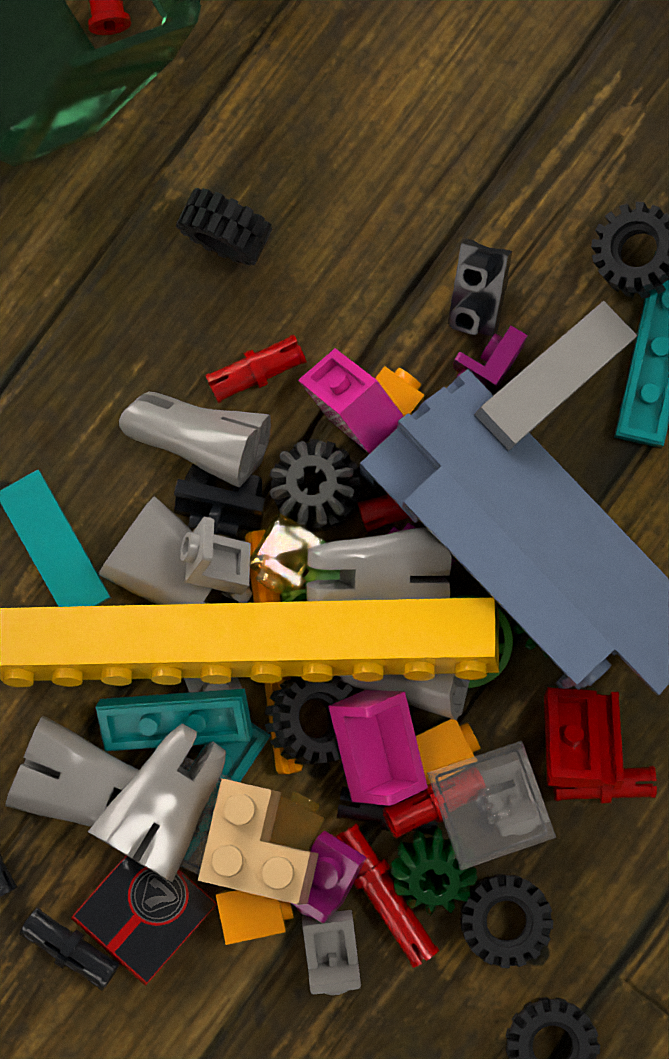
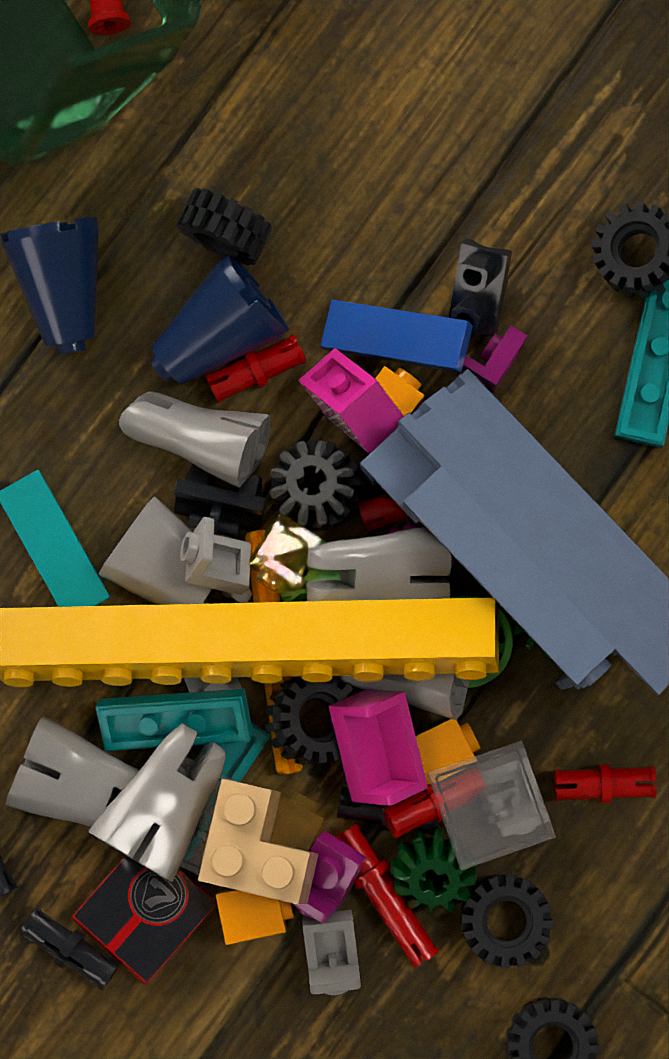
(58, 278): none -> dark blue cone
(217, 324): none -> dark blue cone
(396, 335): none -> blue tile
(555, 375): light grey tile -> none
(583, 739): red plate -> none

